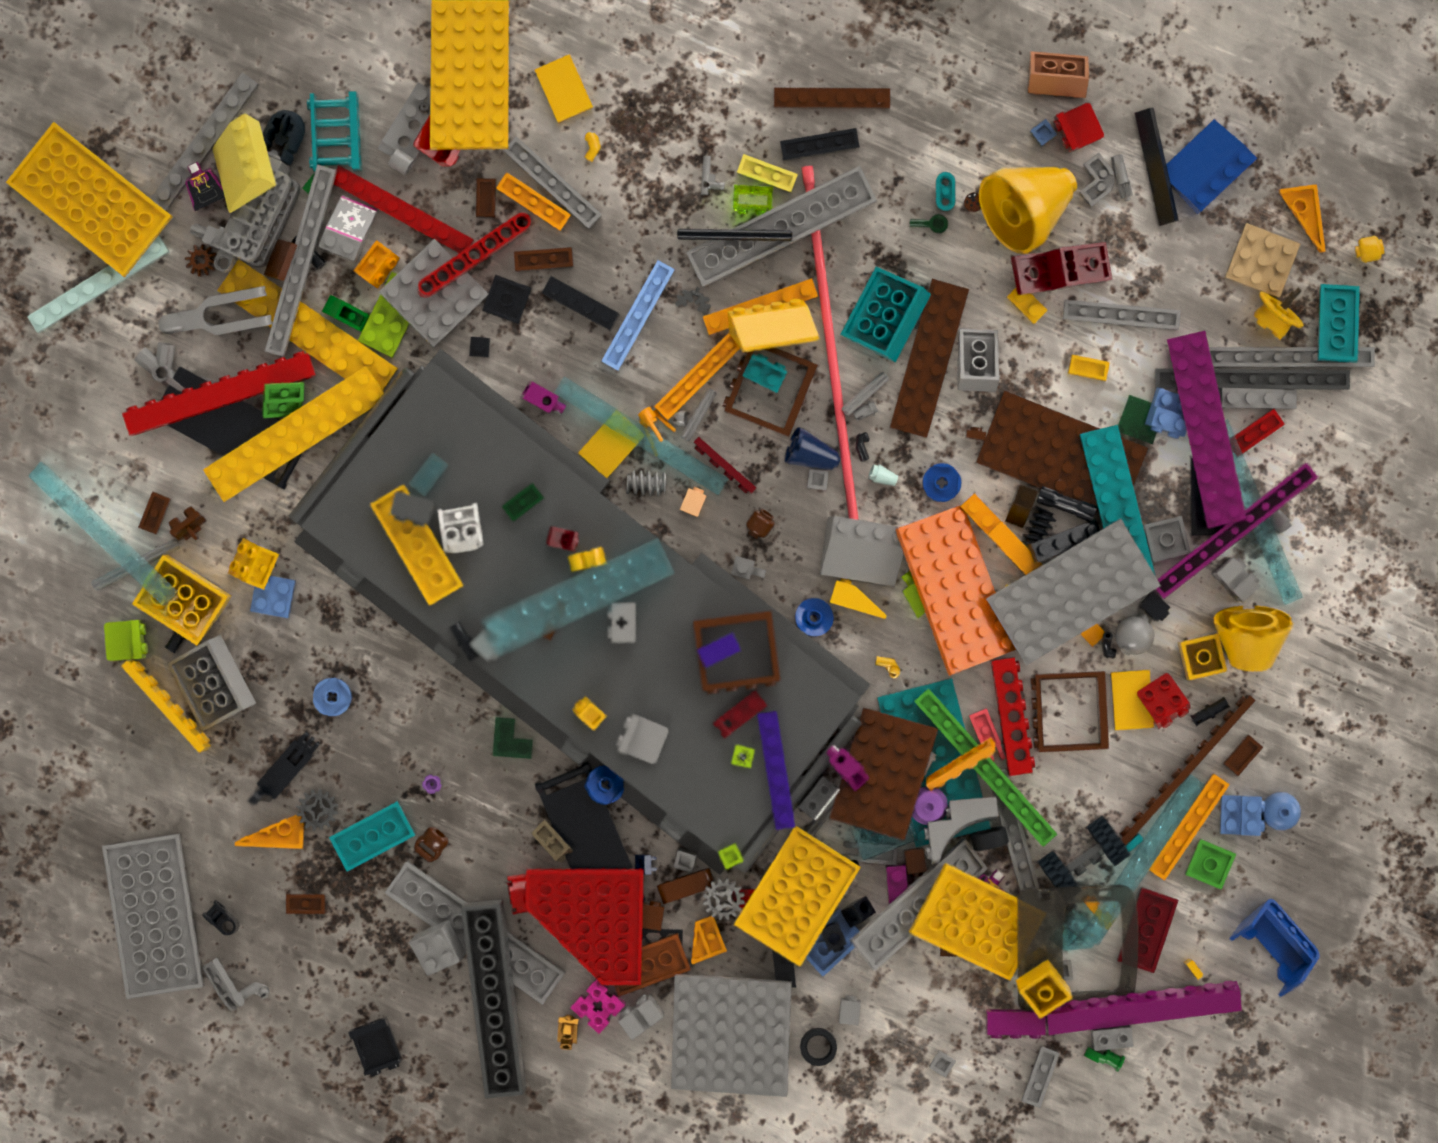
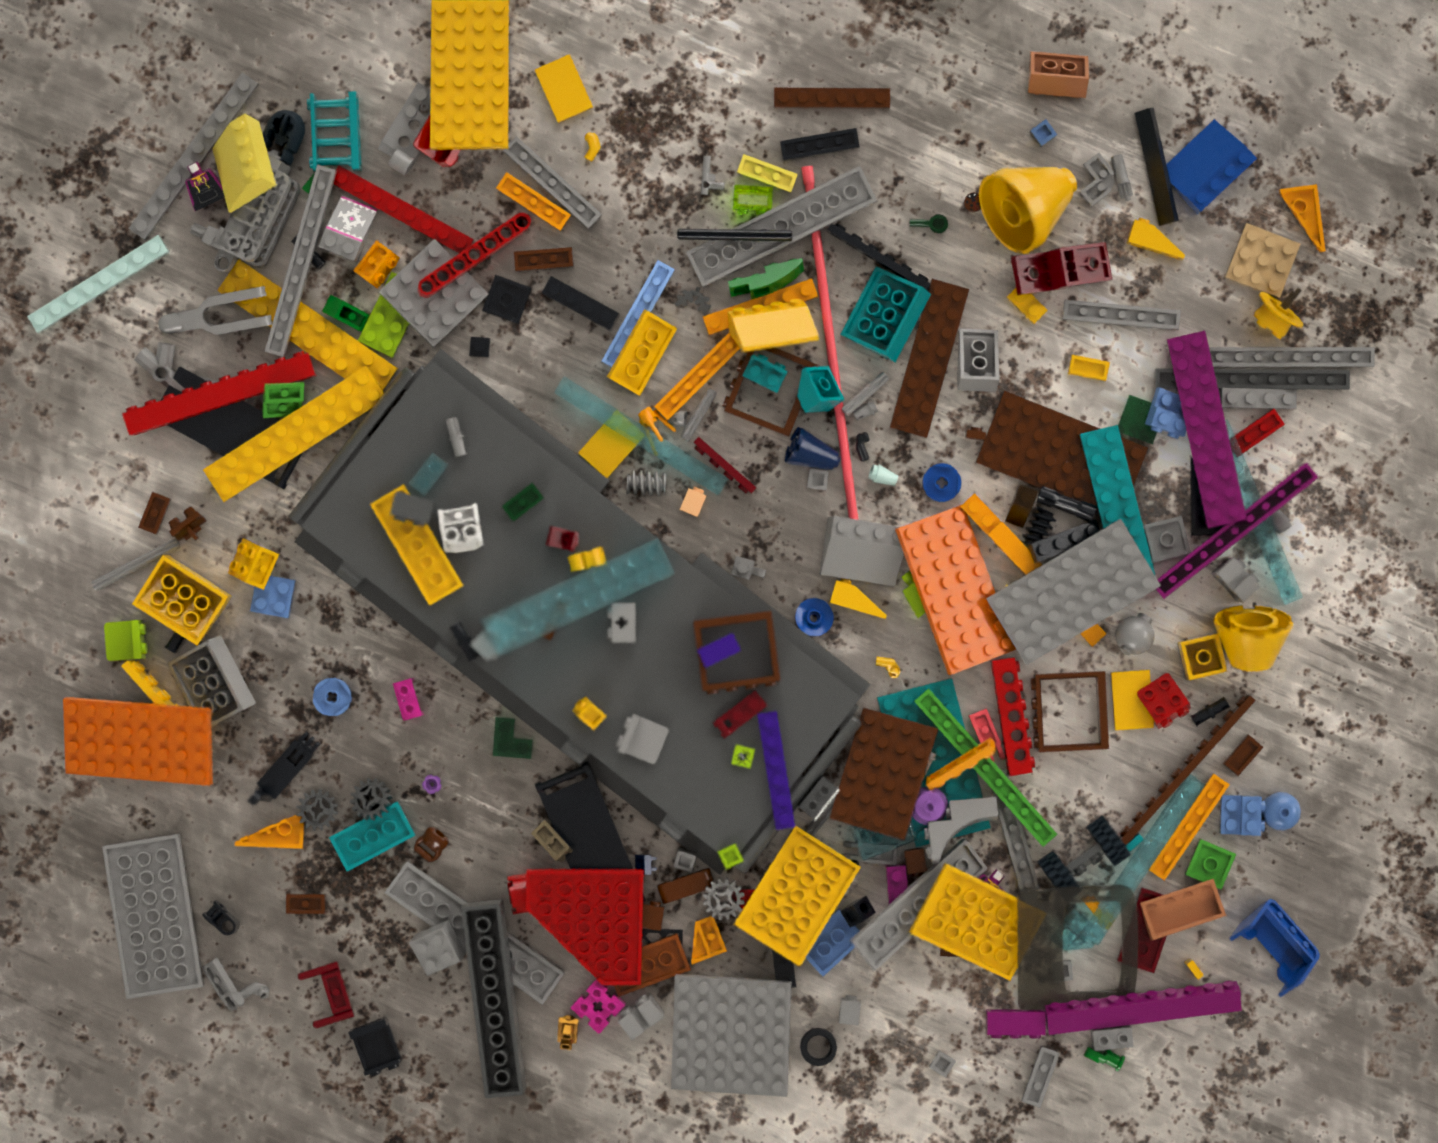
(89, 199): yellow plate -> none
(103, 533): clear light blue plate -> none
(138, 741): none -> orange plate
(199, 268): reddish brown gear -> none
(280, 260): reddish brown tile -> none
(335, 991): none -> dark red plate
(377, 802): none -> dark grey gear
(407, 699): none -> dark pink window
(456, 437): none -> light grey axle
(485, 198): reddish brown tile -> none
(534, 395): magenta torso -> none
(594, 787): blue plate -> none
(641, 352): none -> yellow plate
(760, 523): reddish brown head -> none
(775, 277): none -> green slope
(818, 390): none -> teal slope
(833, 928): black brick -> none
(847, 767): magenta torso -> none
(872, 252): none -> black plate
(947, 192): teal plate -> none
(989, 838): black tyre -> none
(1044, 989): yellow brick -> none
(1078, 127): red bracket -> none
(1106, 644): black arm -> none
(1151, 239): none -> yellow slope
(1155, 606): black brick -> none
(1182, 909): none -> nougat slope
(1338, 323): teal plate -> none
(1369, 249): yellow head -> none

